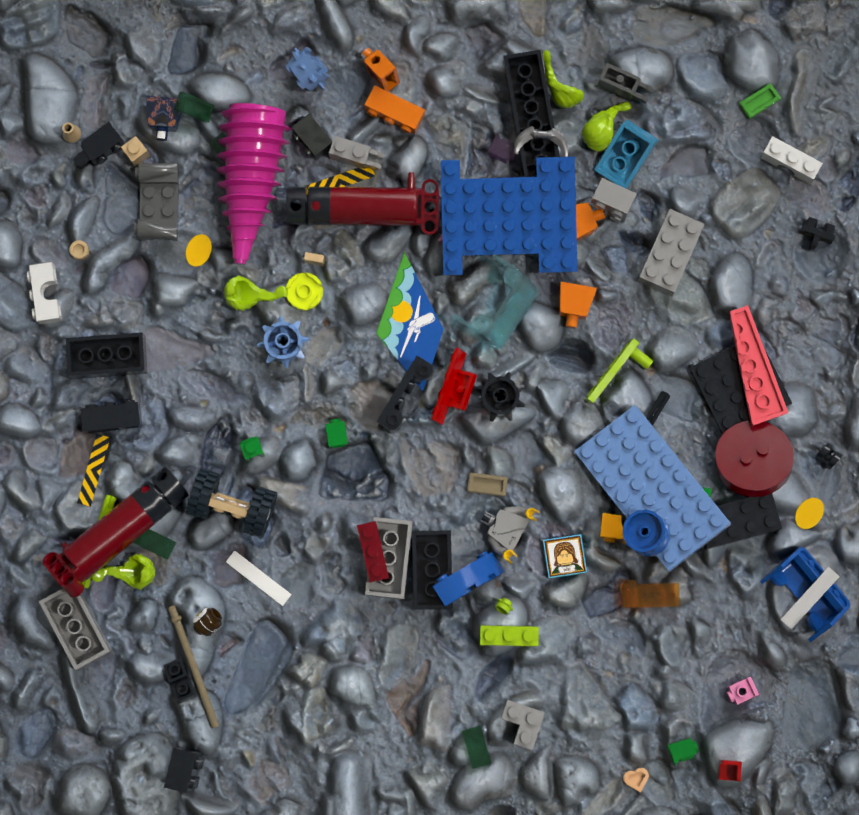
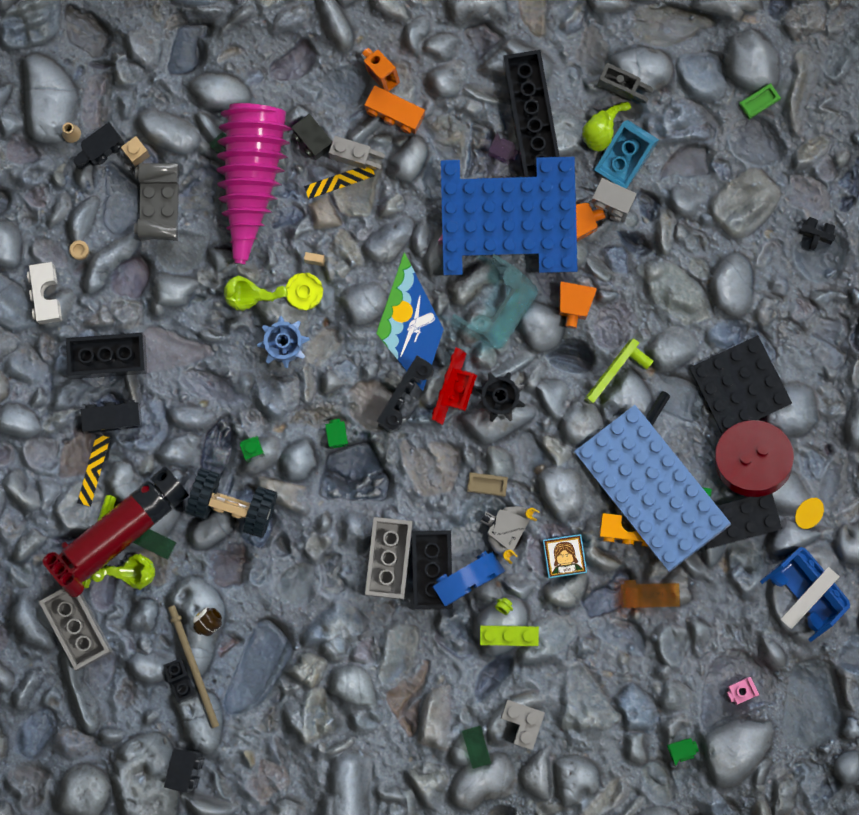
(162, 116): torso -> none
(194, 107): clear green tile -> none
(198, 250): yellow sticker -> none
(258, 578): white sticker -> none
(308, 69): medium blue brick -> none
(363, 205): dark red piece -> none
(372, 551): dark red plate -> none
(531, 133): flat silver piece -> none
(562, 95): lime hair -> none
(635, 530): blue wheel -> none
(636, 779): light nougat tile -> none
(671, 252): light grey brick -> none
(729, 770): red panel -> none
(759, 382): coral wing -> none
(801, 164): white arch -> none
(828, 456): black wheel -> none

